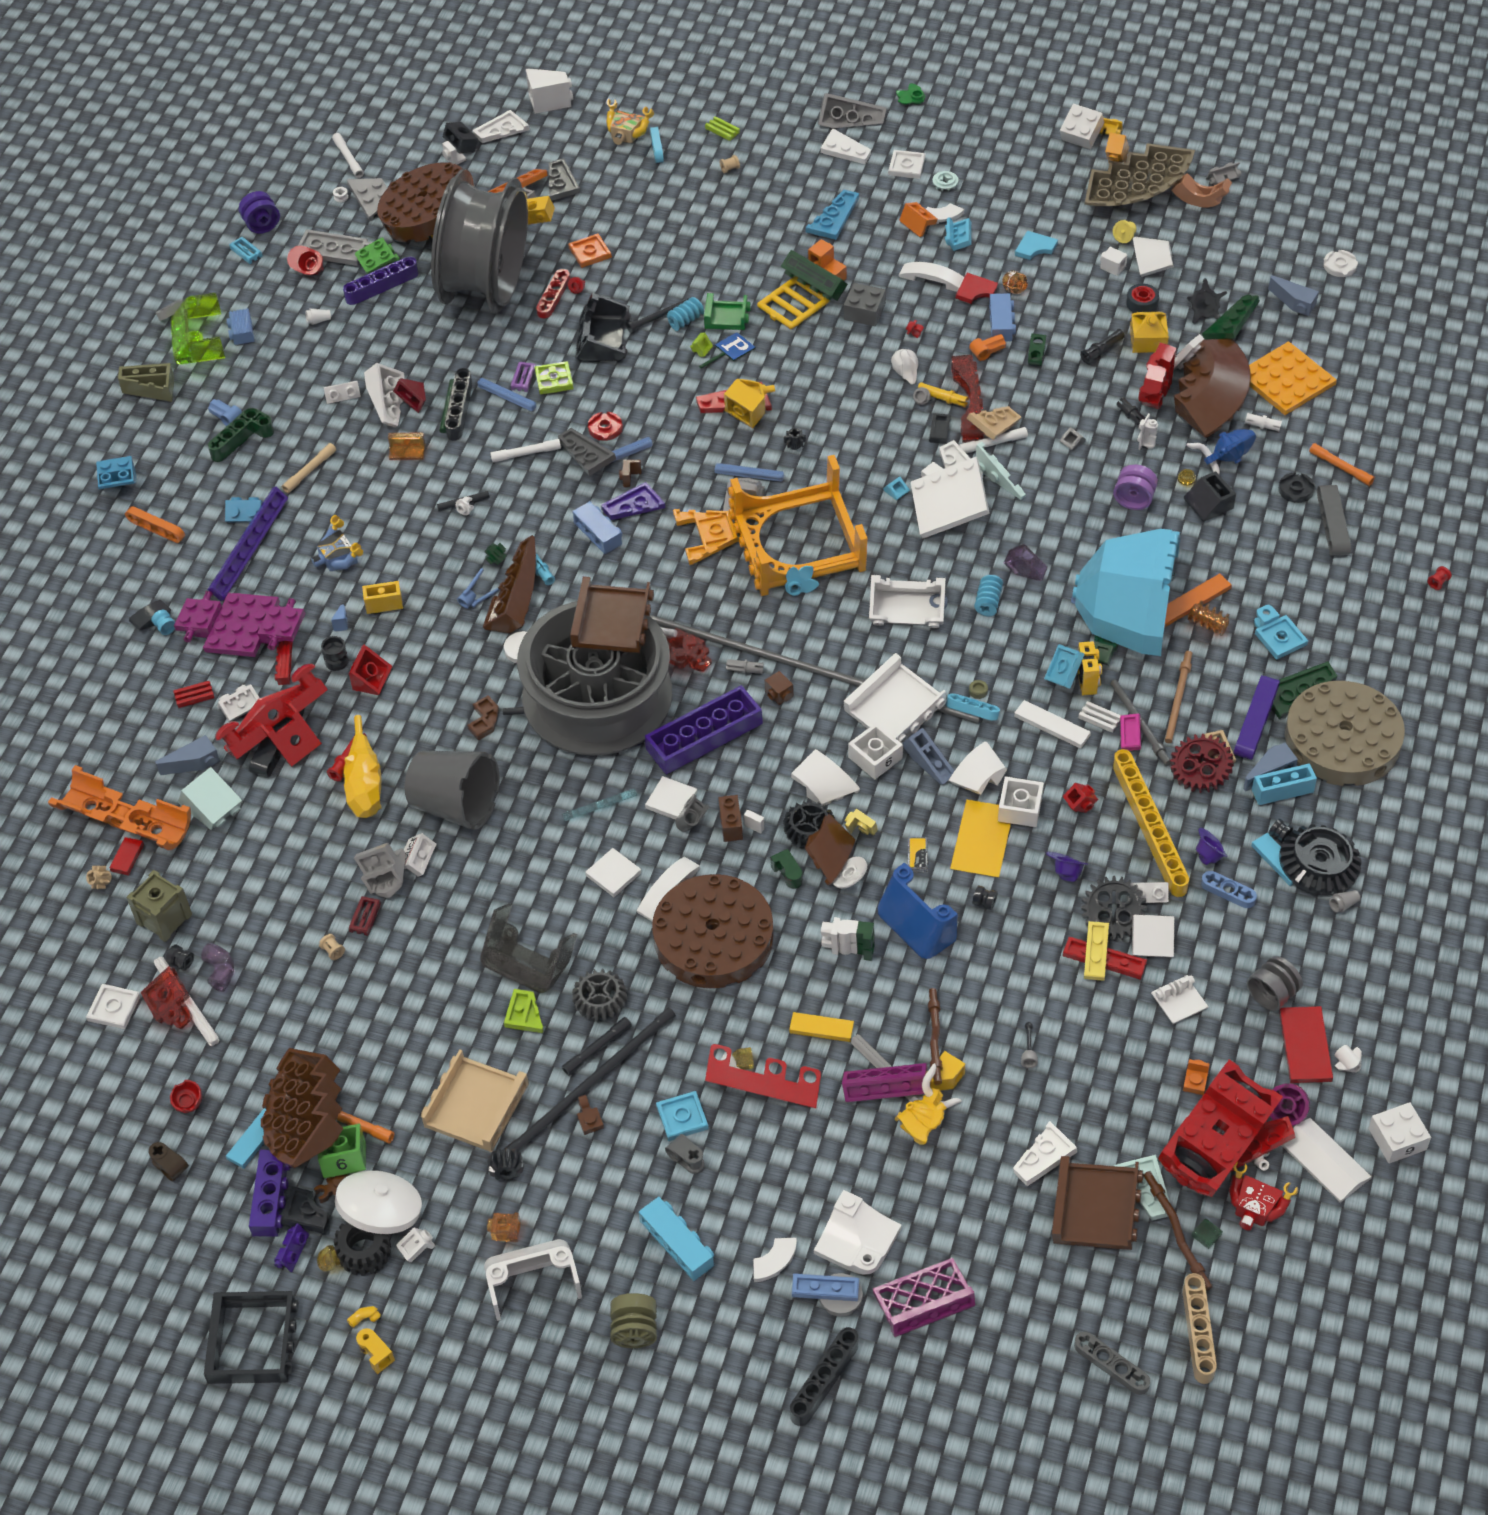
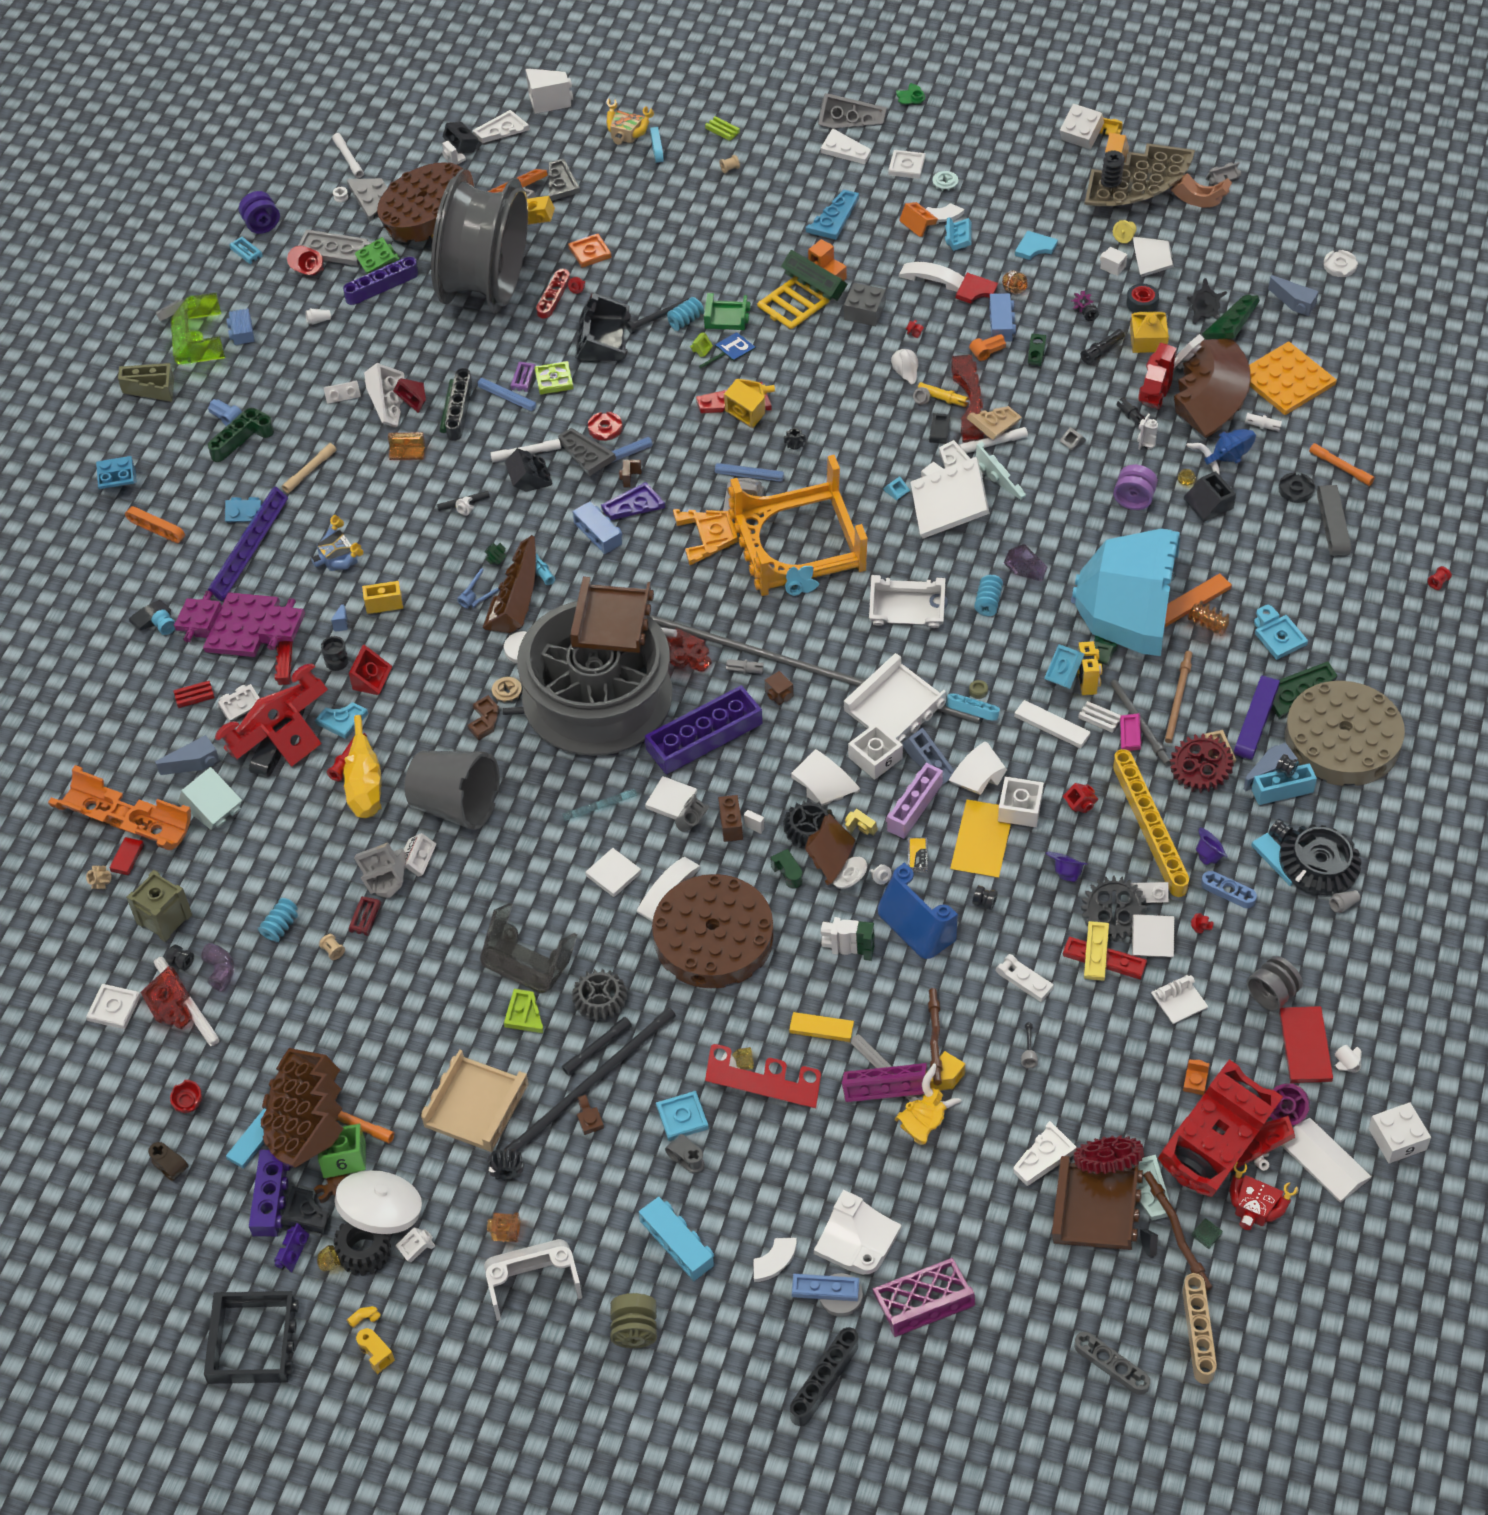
(278, 920): none -> medium azure piece
(341, 720): none -> medium azure tile
(512, 685): none -> tan gear
(527, 471): none -> black slope
(881, 874): none -> white plate
(914, 800): none -> lavender brick
(1024, 978): none -> white plate
(1076, 300): none -> magenta gear
(1090, 308): none -> black bush
(1109, 1154): none -> dark red gear
(1112, 169): none -> black piece
(1149, 1241): none -> black tile
(1201, 923): none -> red plate
(1287, 766): none -> black wheel

